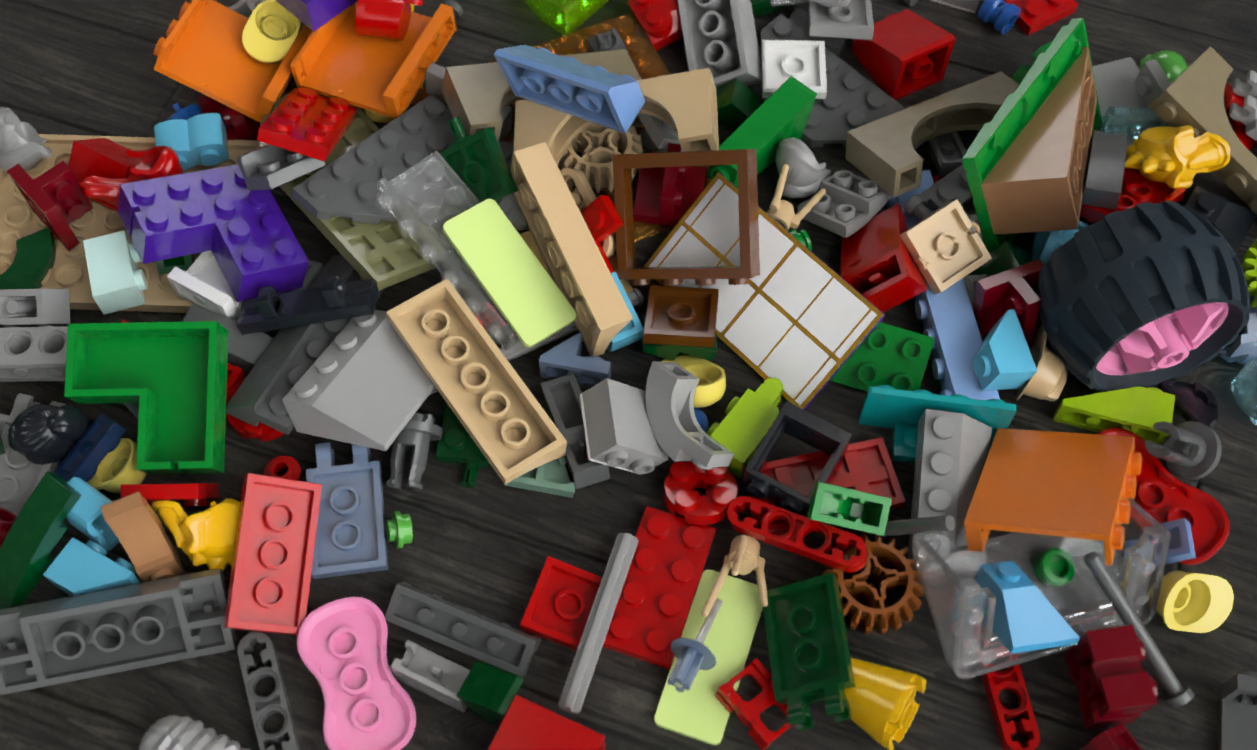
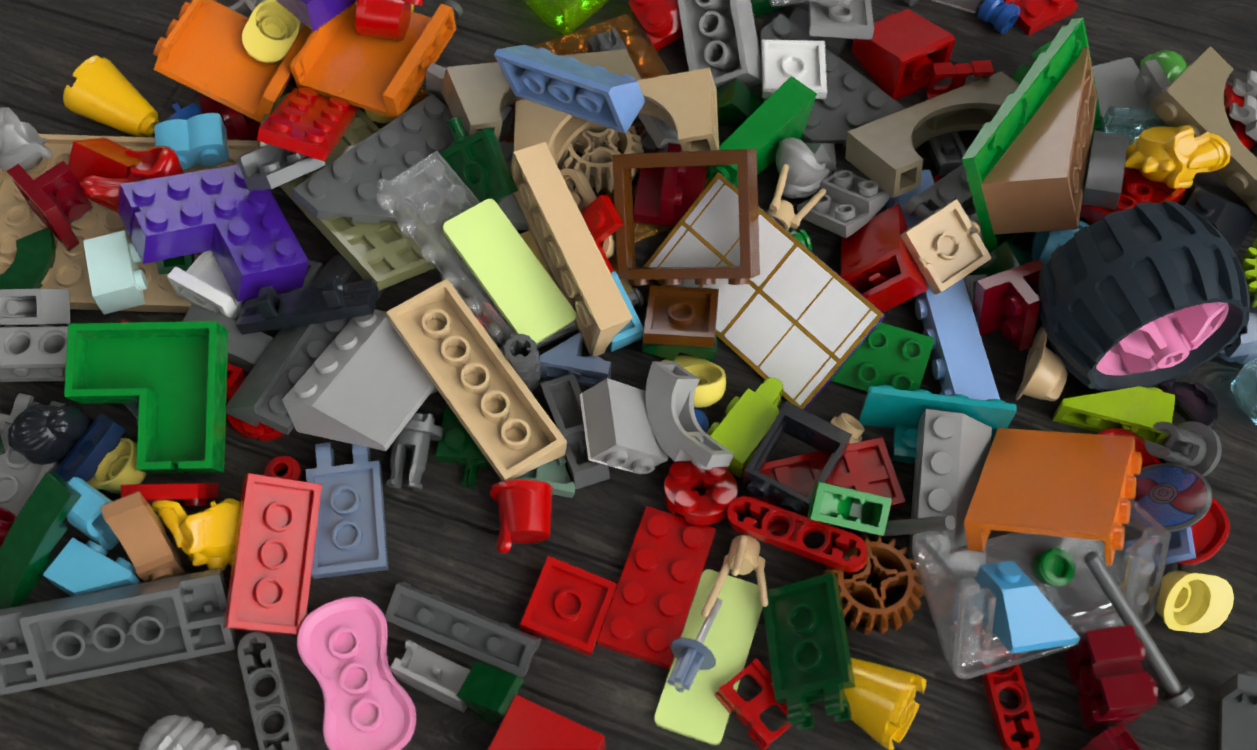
(109, 98): none -> yellow cone
(399, 529): bright green plate -> none
(523, 512): none -> red hat
(524, 358): none -> dark grey axle
(598, 624): light grey axle -> none
(824, 153): none -> light grey slope
(850, 425): none -> tan plate
(957, 73): none -> red piece
(1004, 356): medium azure slope -> none
(1173, 495): none -> shield

